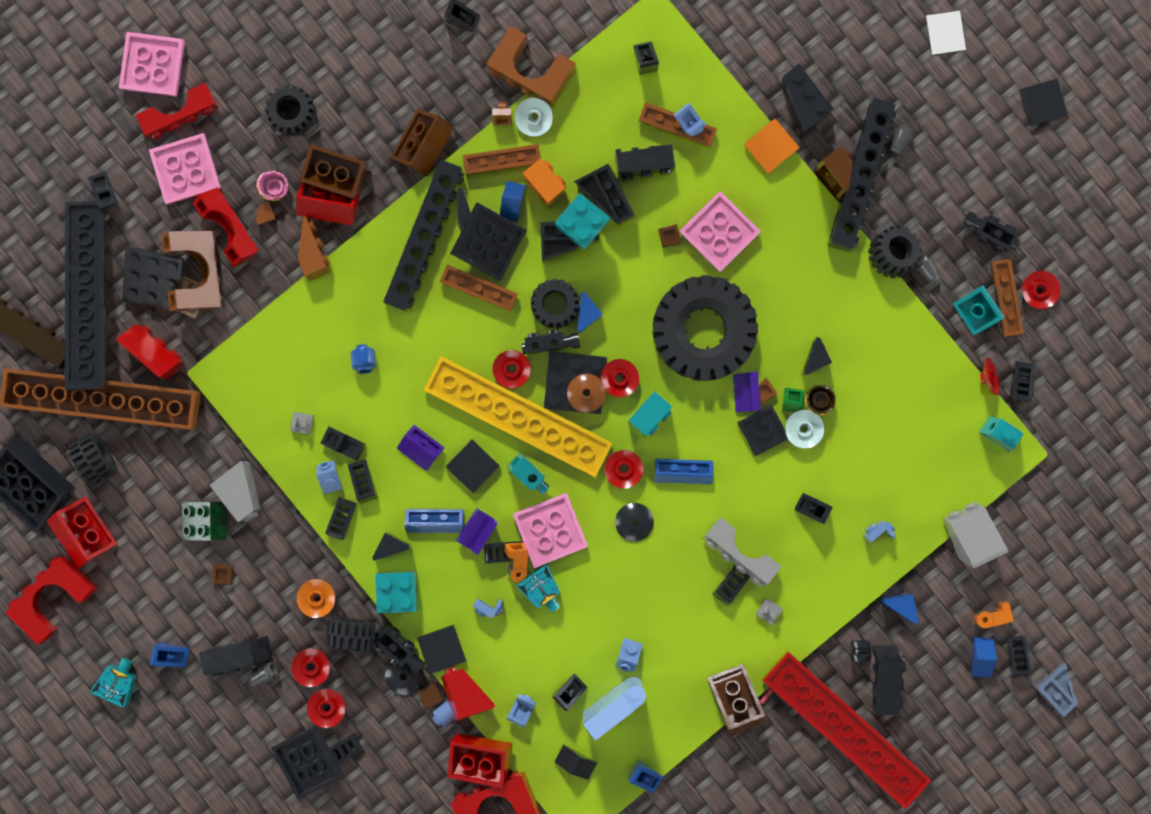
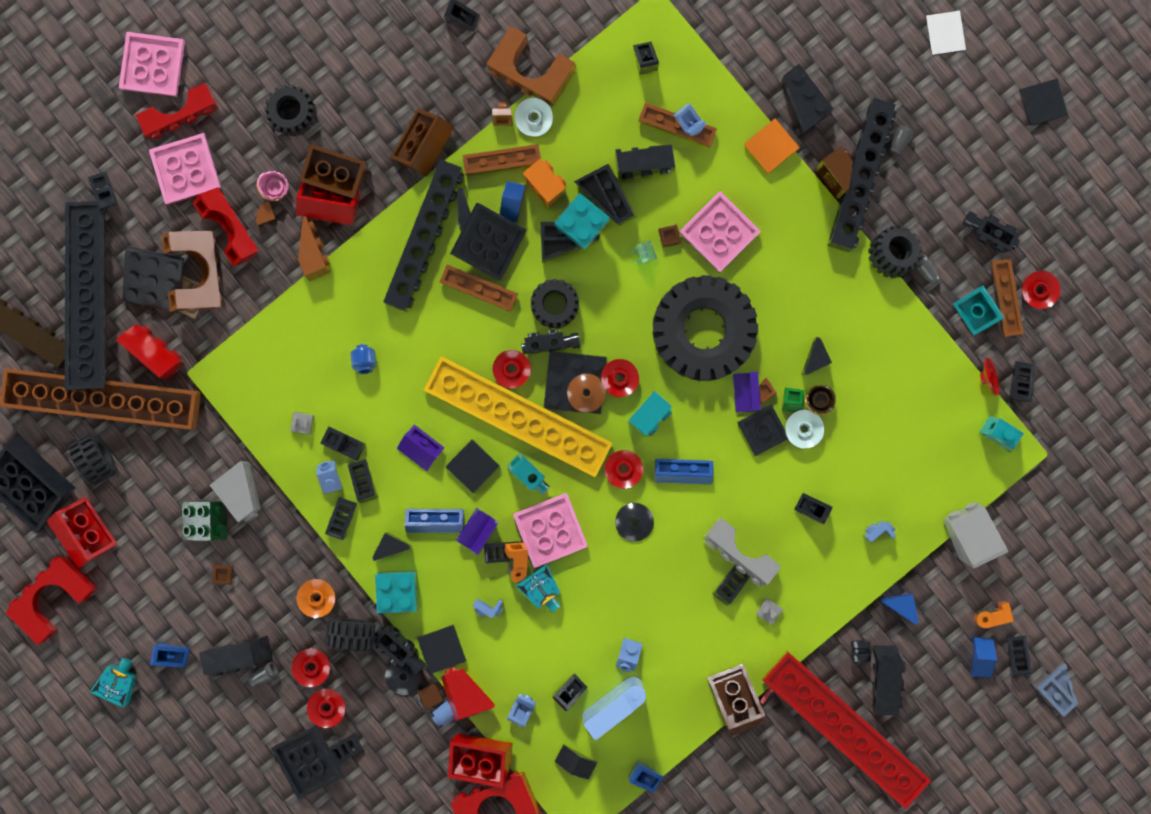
(588, 313): blue slope -> none
(645, 251): none -> clear light blue tile

